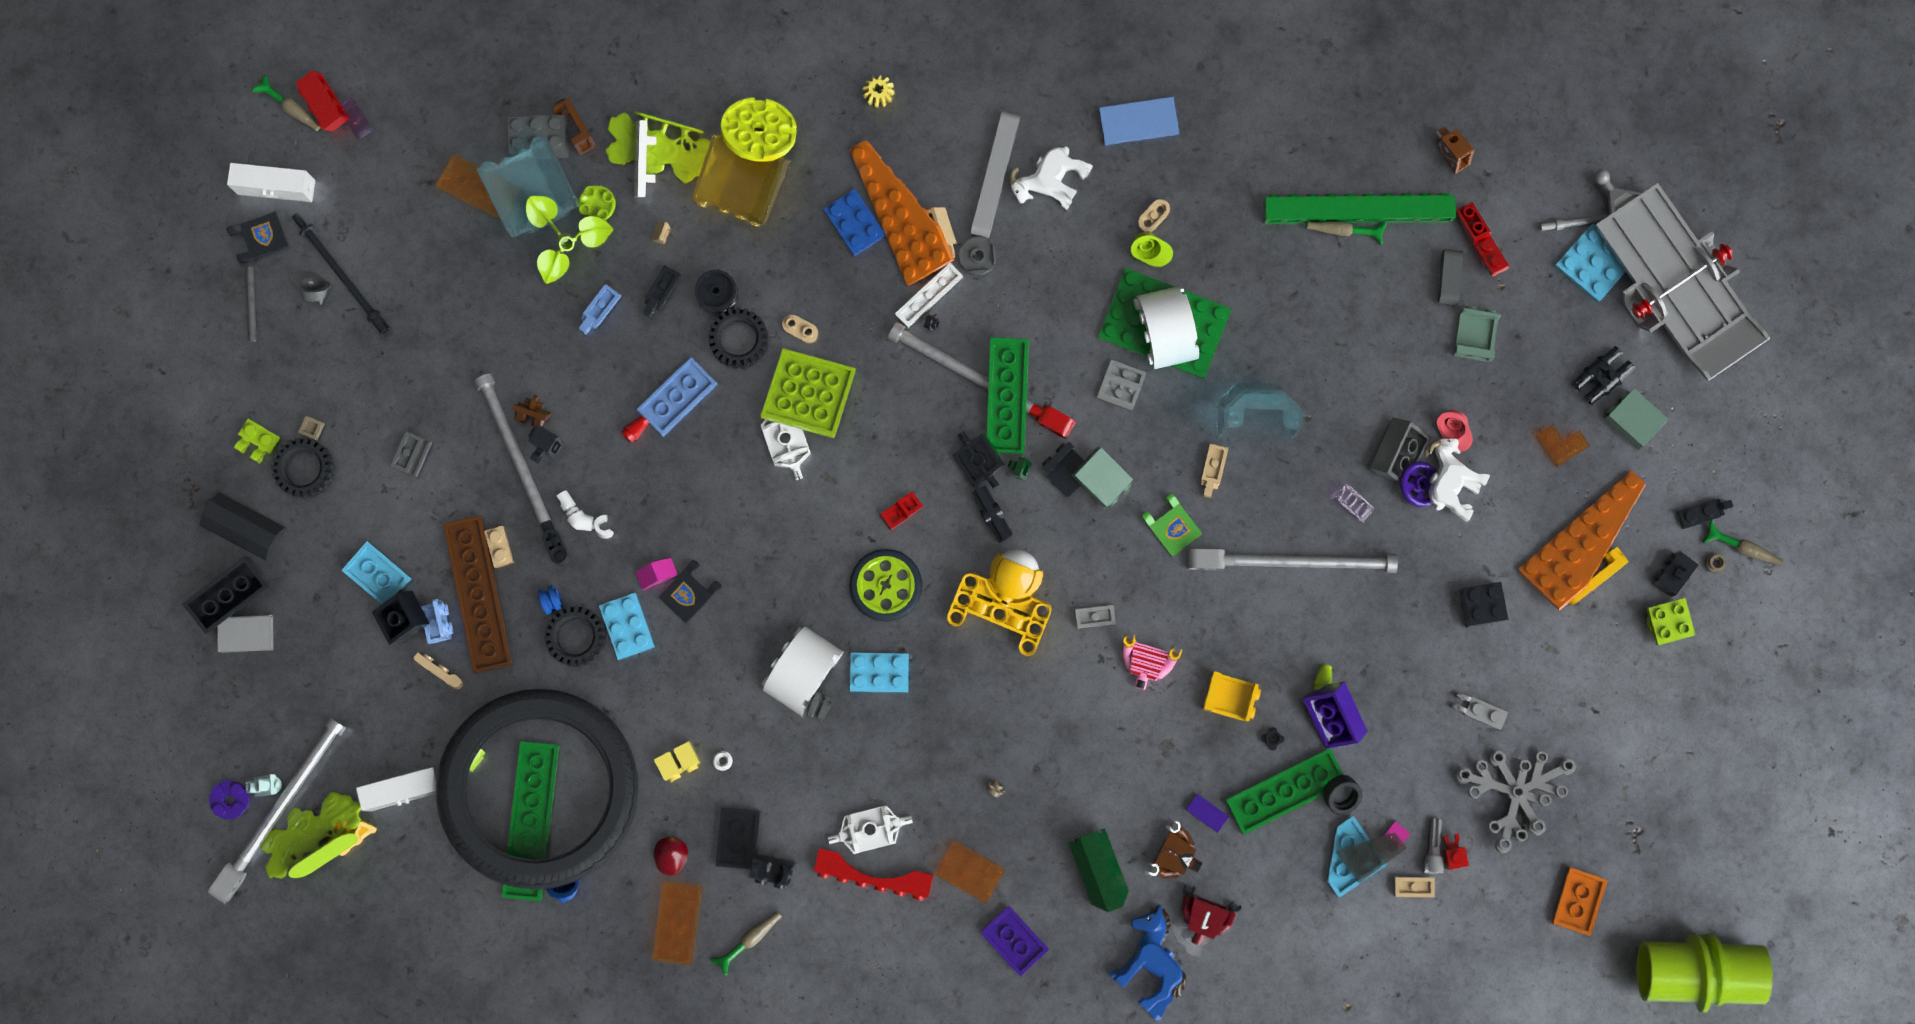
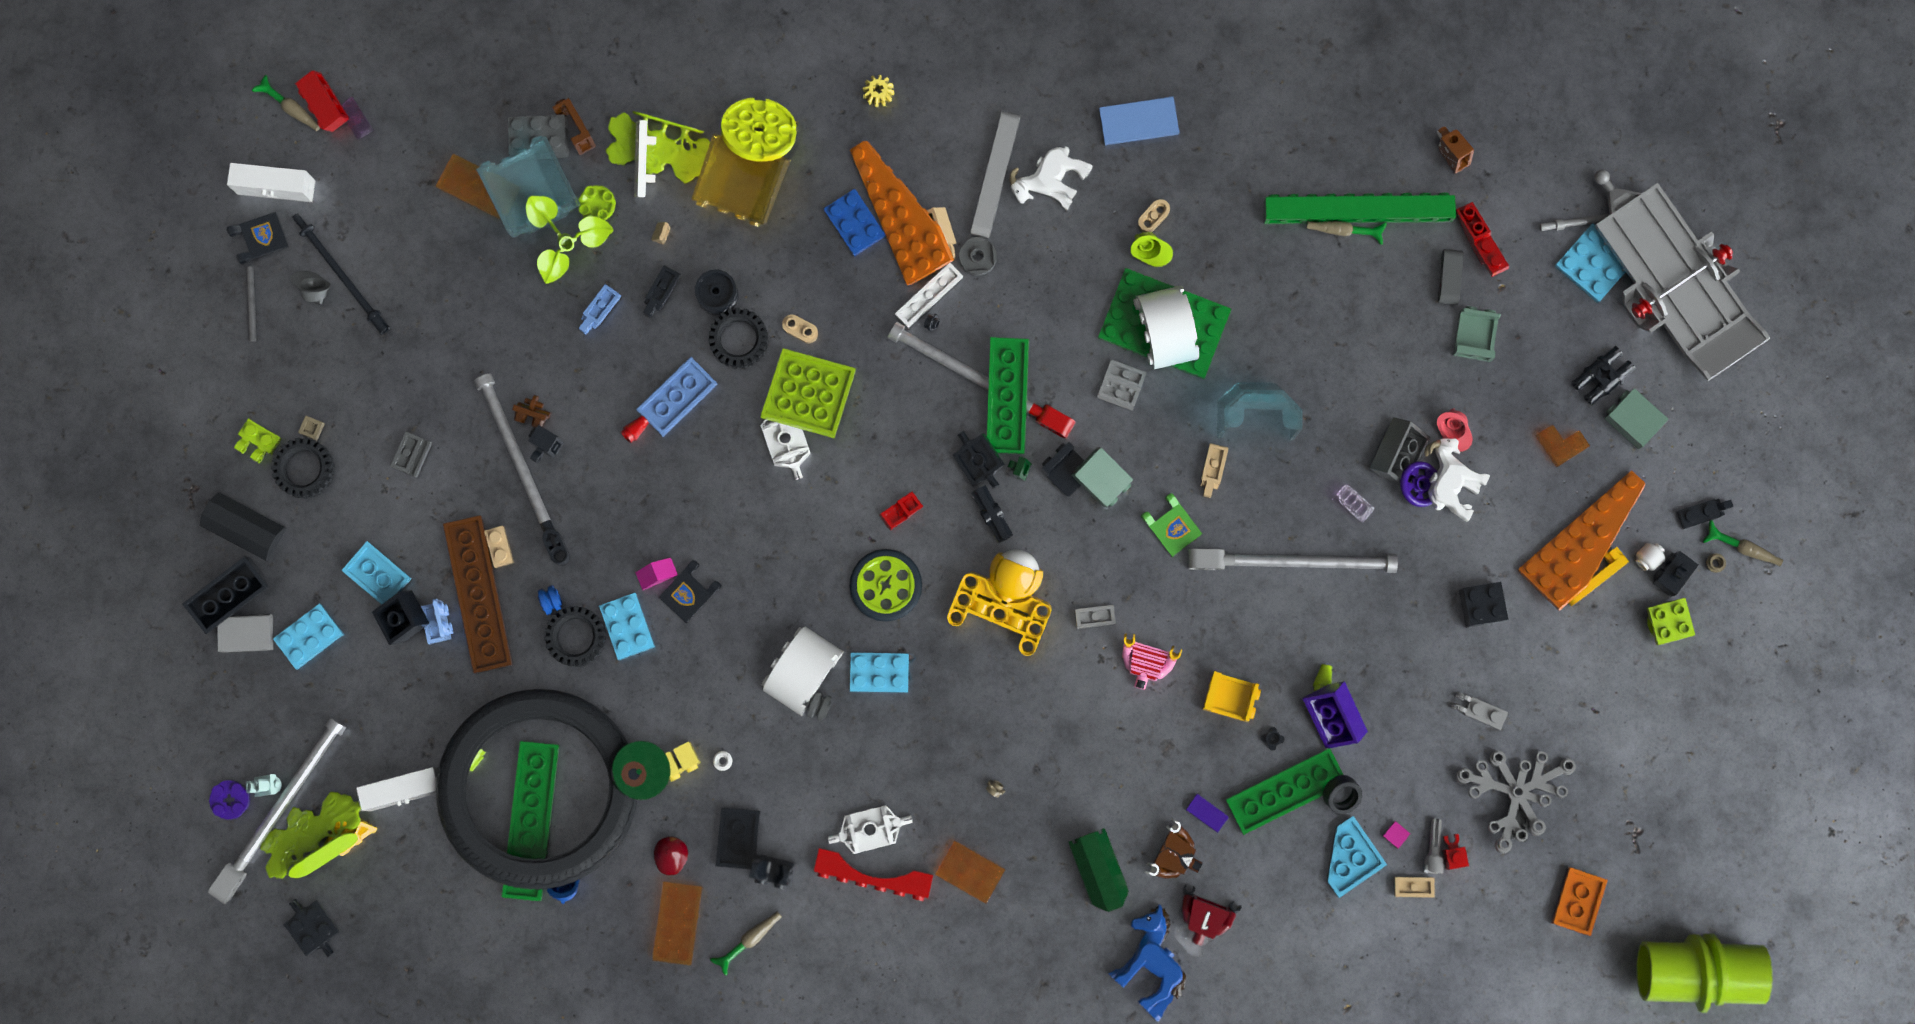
(308, 636): none -> medium azure plate
(311, 928): none -> black plate
(440, 671): tan hinge -> none
(582, 521): white piece -> none
(640, 770): none -> dark green tile
(1014, 941): dark purple plate -> none
(1370, 855): clear smoke wing -> none
(1650, 557): none -> white head

